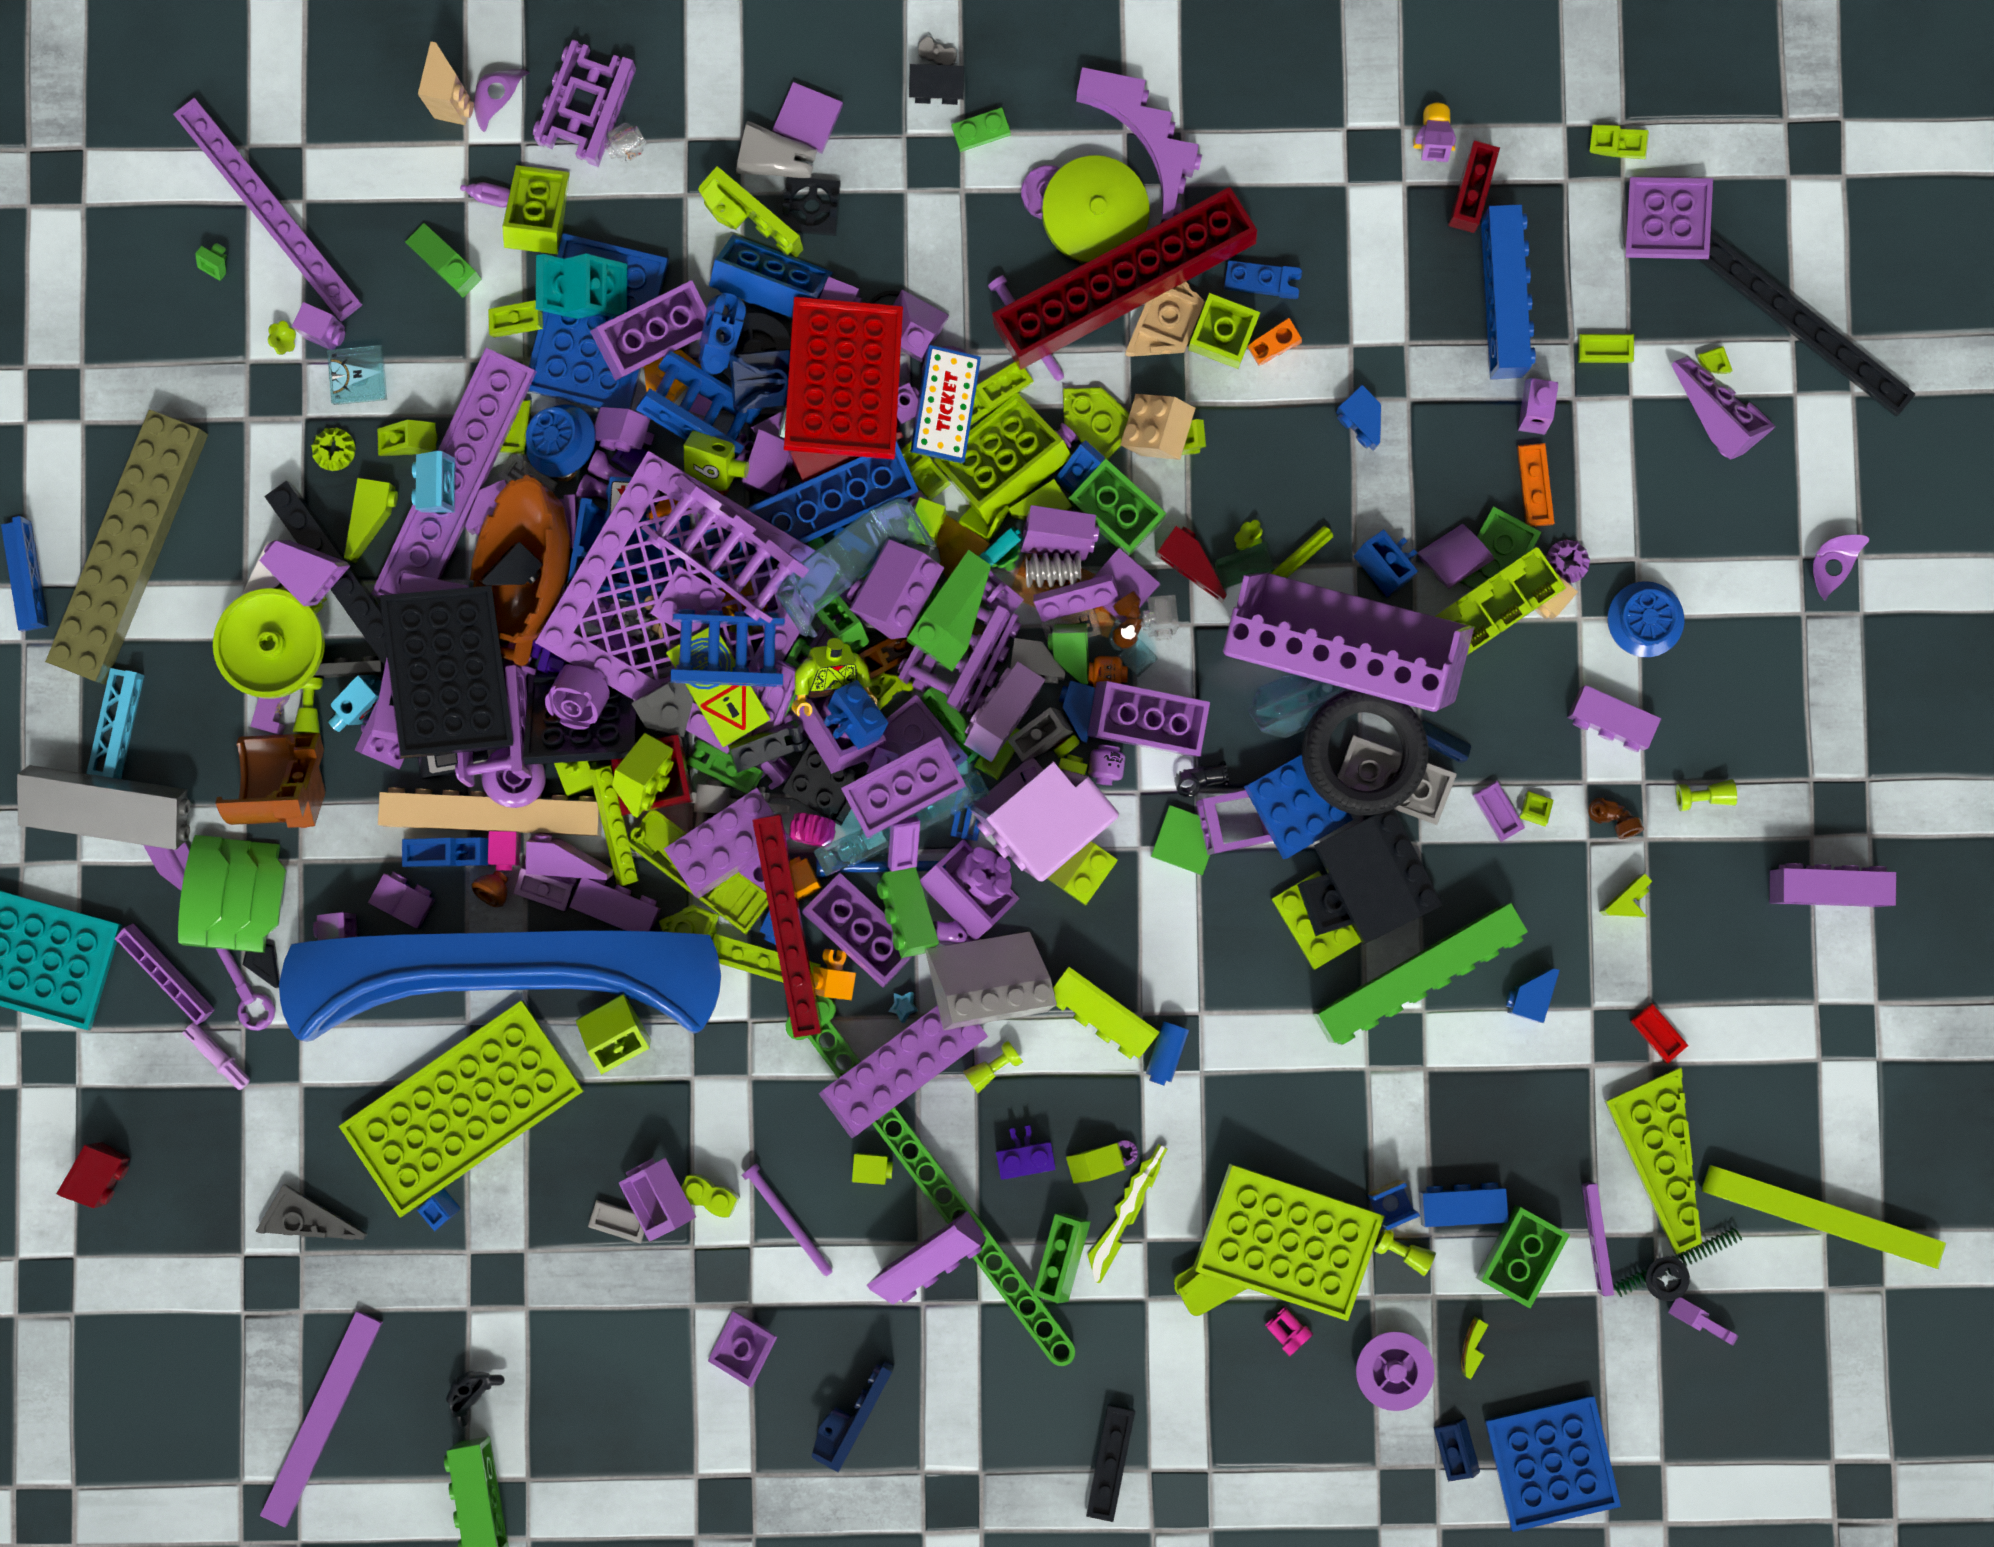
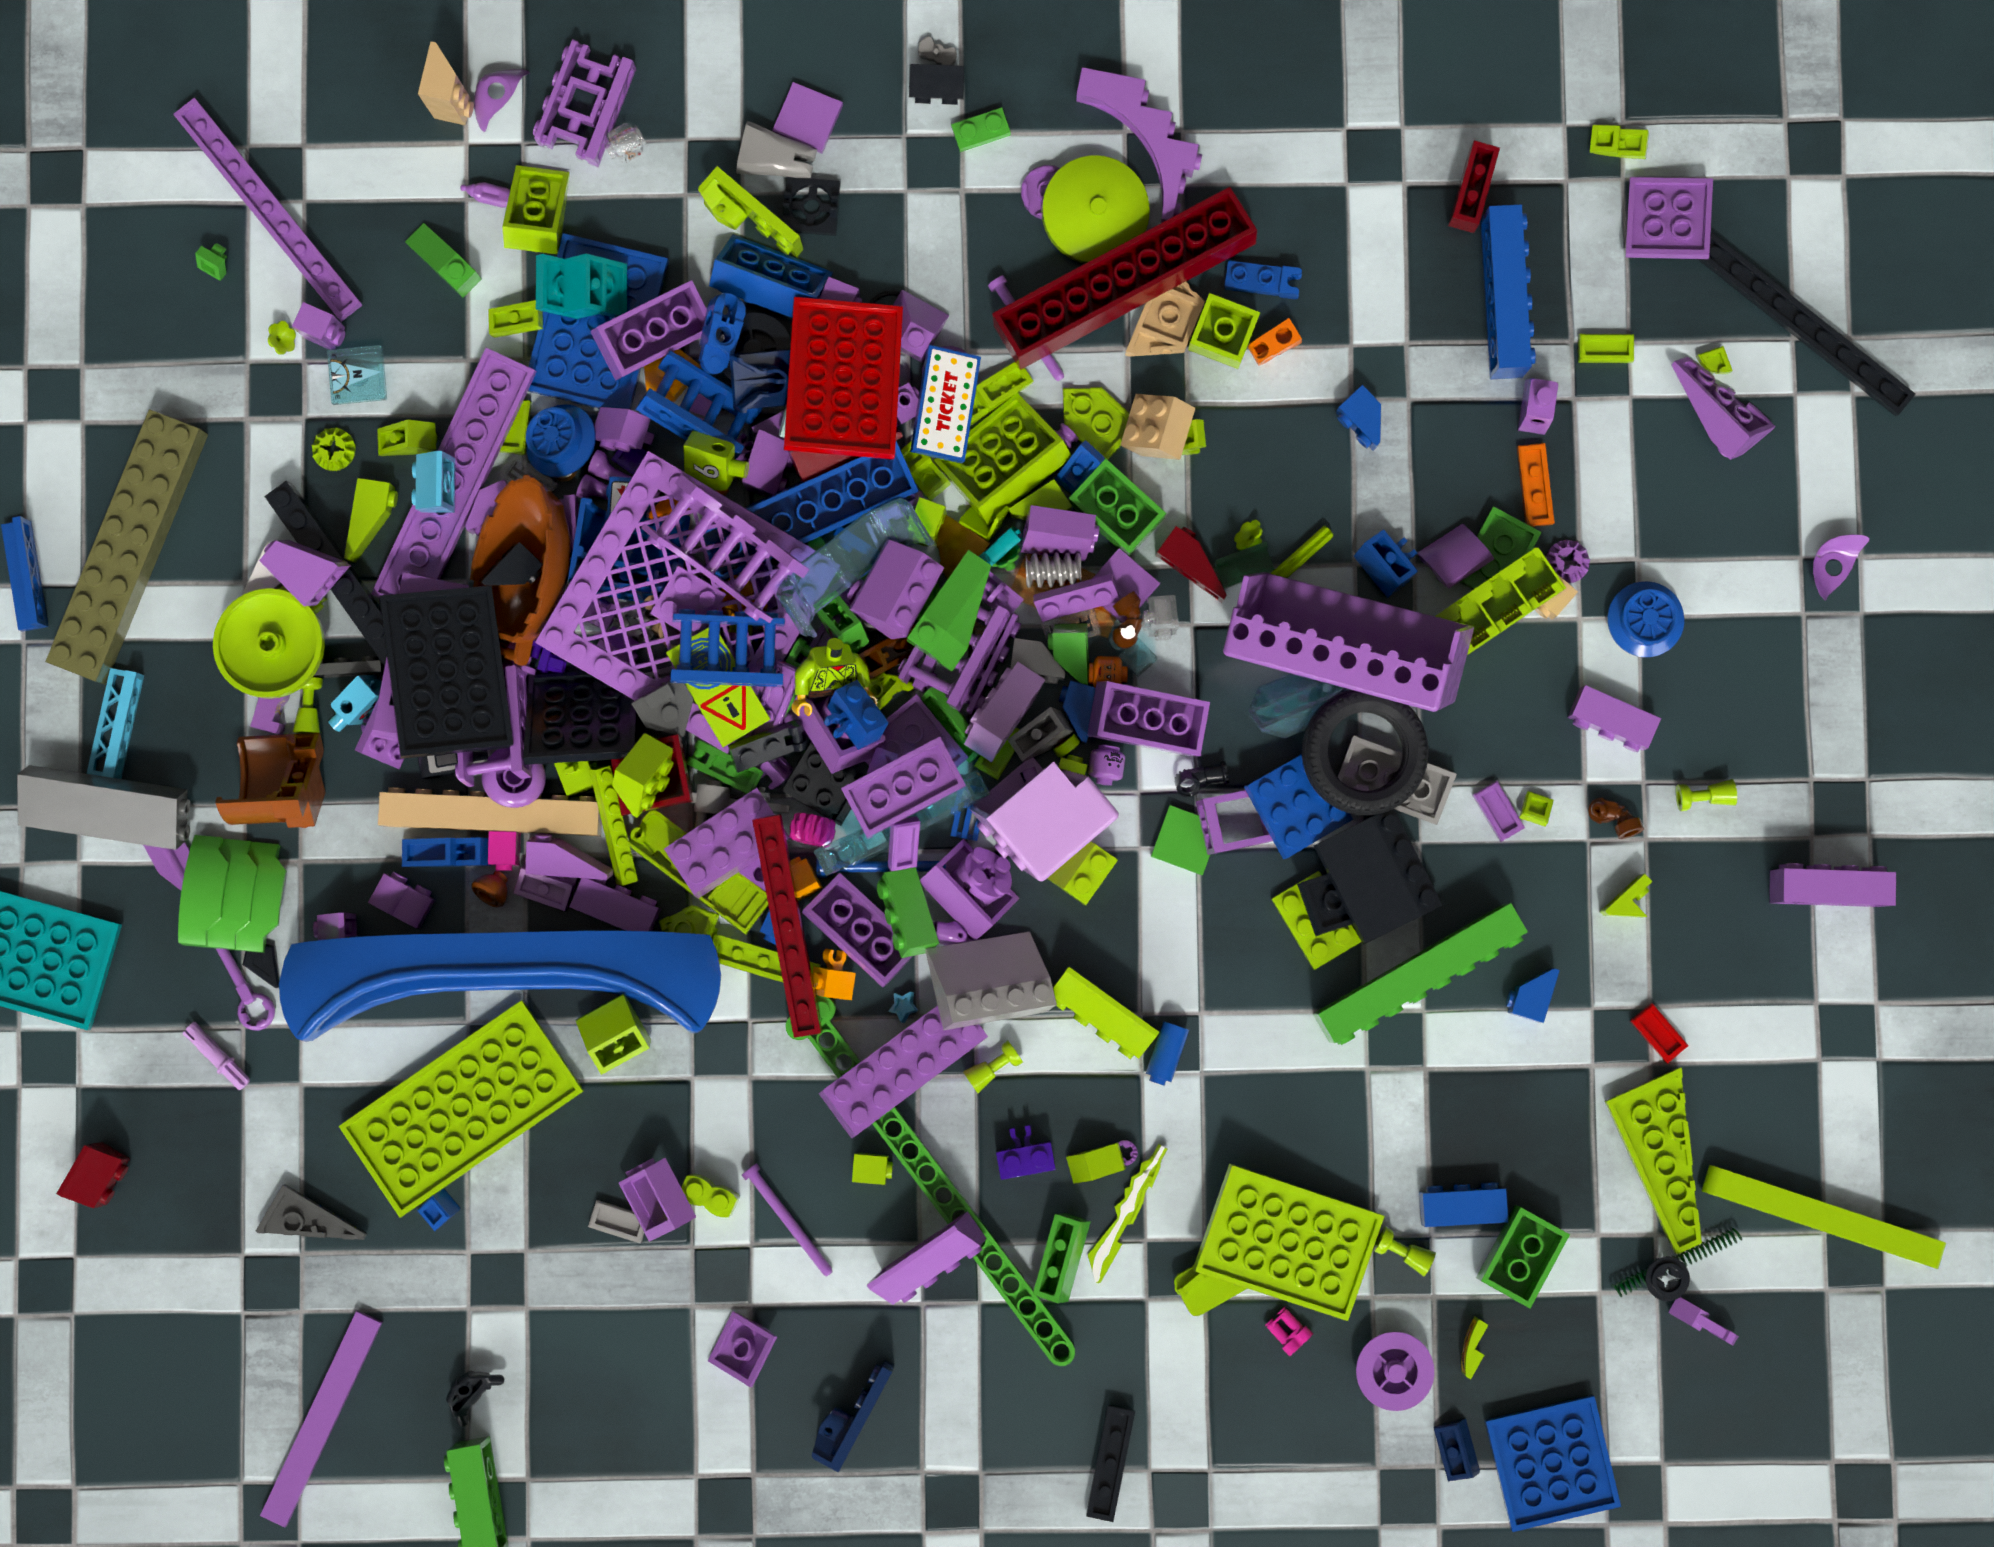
(164, 974): medium lavender piece -> none
(577, 696): medium lavender brick -> none
(1402, 1213): blue piece -> none
(1436, 136): medium lavender piece -> none
(1446, 743): dark blue slope -> none
(1597, 1238): medium lavender tile -> none

